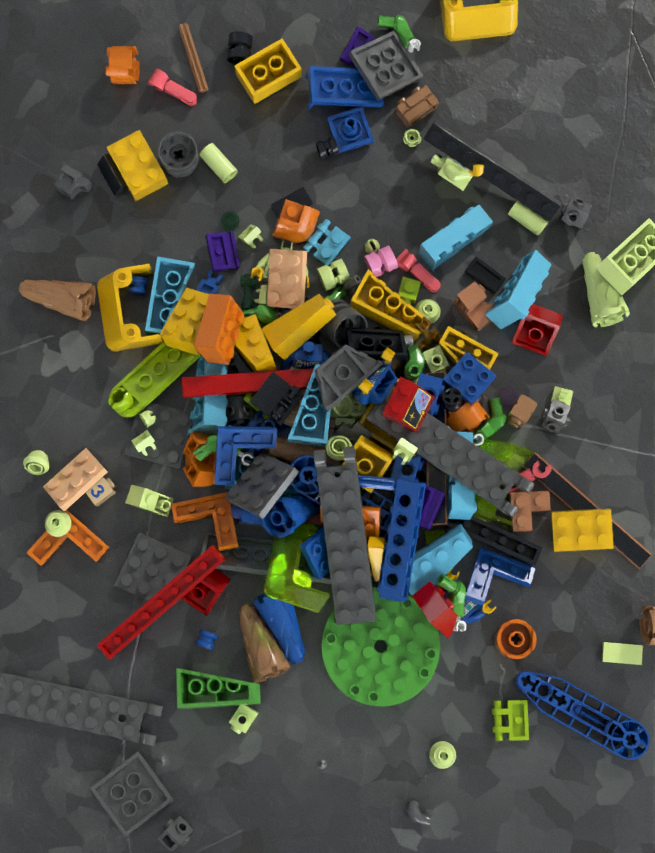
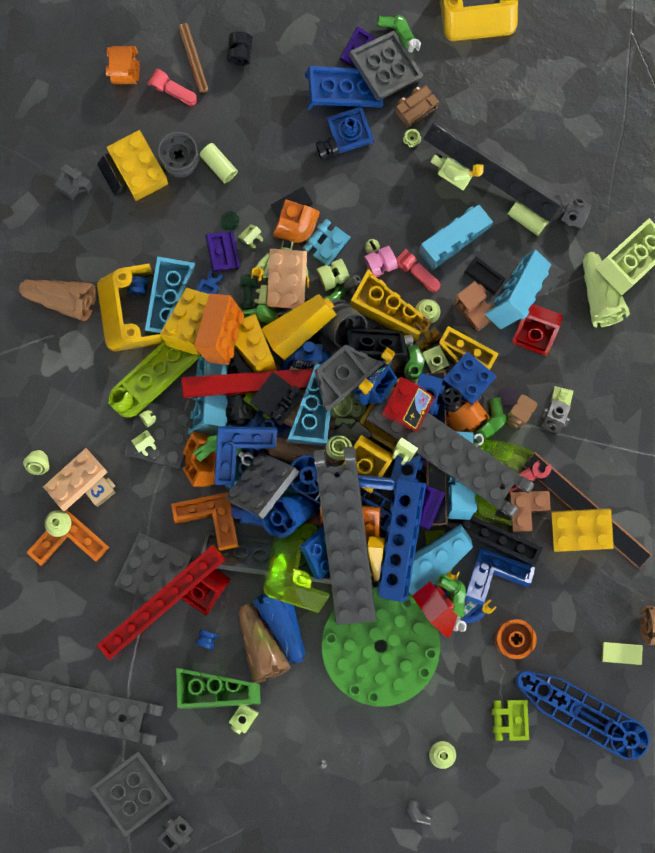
(149, 500): yellowish green slope -> none
(268, 71): yellow brick -> none
(409, 290): lime bracket -> none

